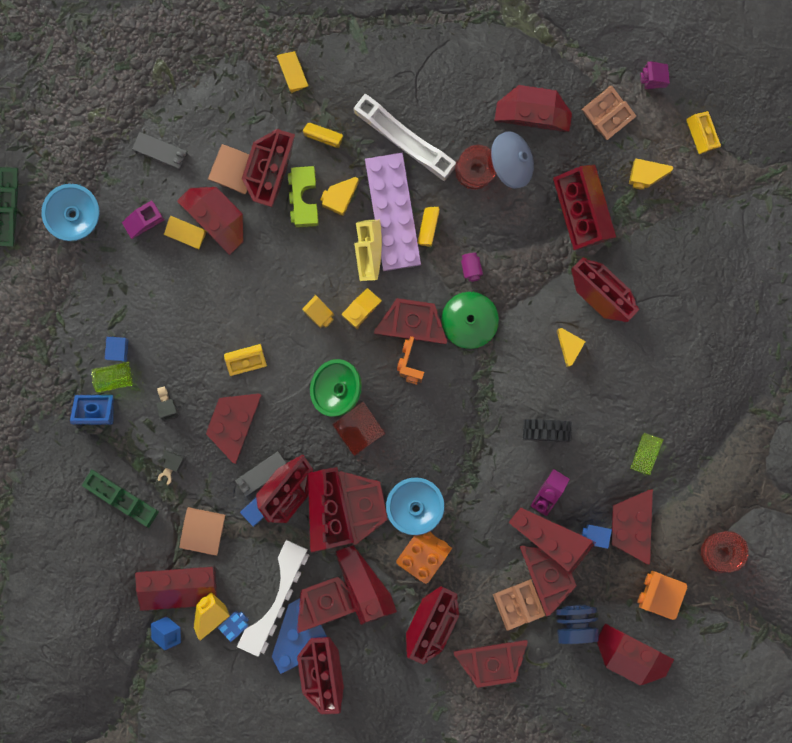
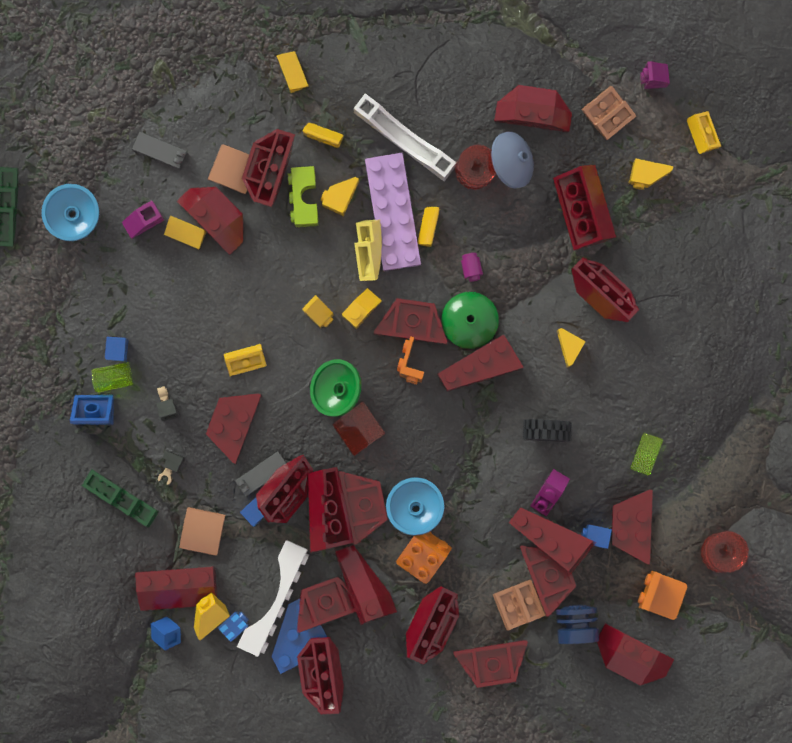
(486, 363): none -> dark red wedge

